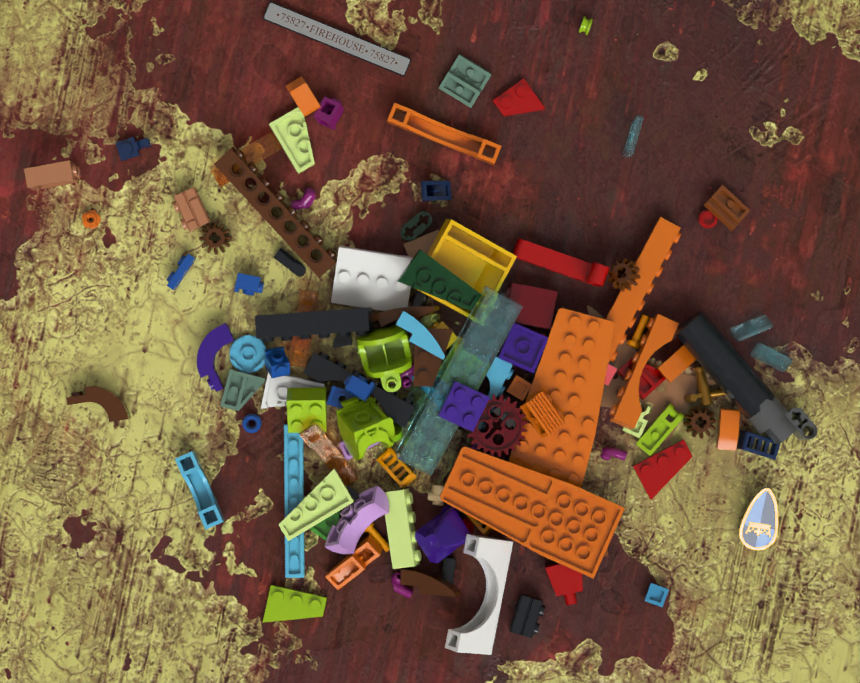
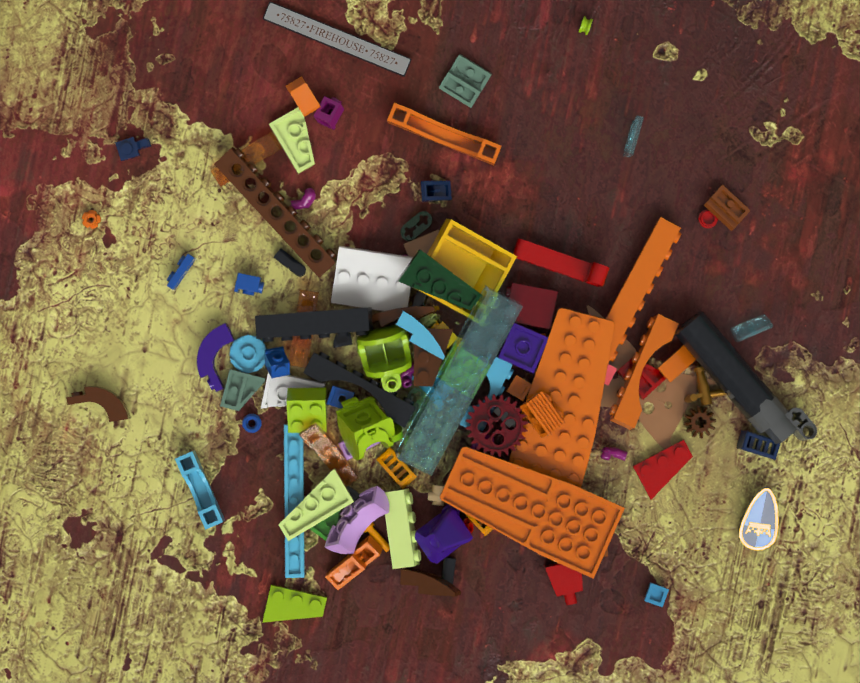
(52, 175): nougat window -> none
(191, 209): nougat brick -> none
(211, 243): reddish brown gear -> none
(358, 387): blue brick -> none
(401, 589): magenta arm -> none
(463, 406): dark purple plate -> none
(479, 633): white arch -> none
(518, 100): red wing -> none
(526, 615): black brick -> none
(627, 268): reddish brown gear -> none
(638, 332): light orange piece -> none
(641, 423): yellowish green plate -> none
(659, 430): lime plate -> none
(728, 429): orange slope -> none
(770, 357): clear light blue slope -> none

